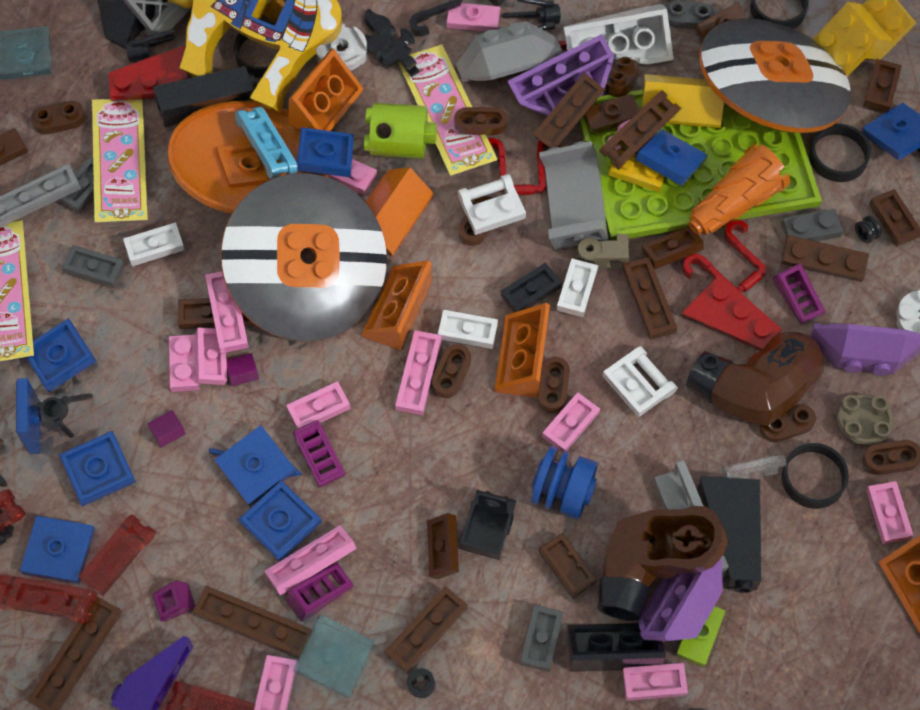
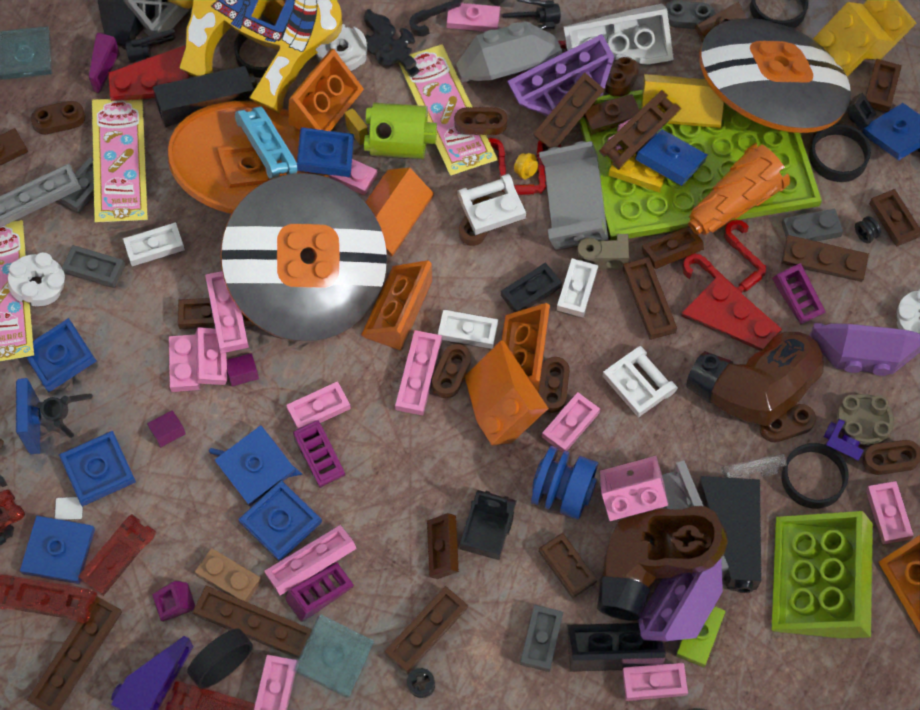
(36, 266): none -> white plate
(68, 508): none -> white sticker
(103, 59): none -> magenta slope
(219, 658): none -> black tyre
(228, 576): none -> medium nougat plate
(356, 125): none -> yellow tile
(503, 396): none -> orange slope
(526, 165): none -> yellow plate
(635, 493): none -> bright pink window
(823, 575): none -> lime slope
(845, 445): none -> dark purple bracket
(861, 111): none -> black plate

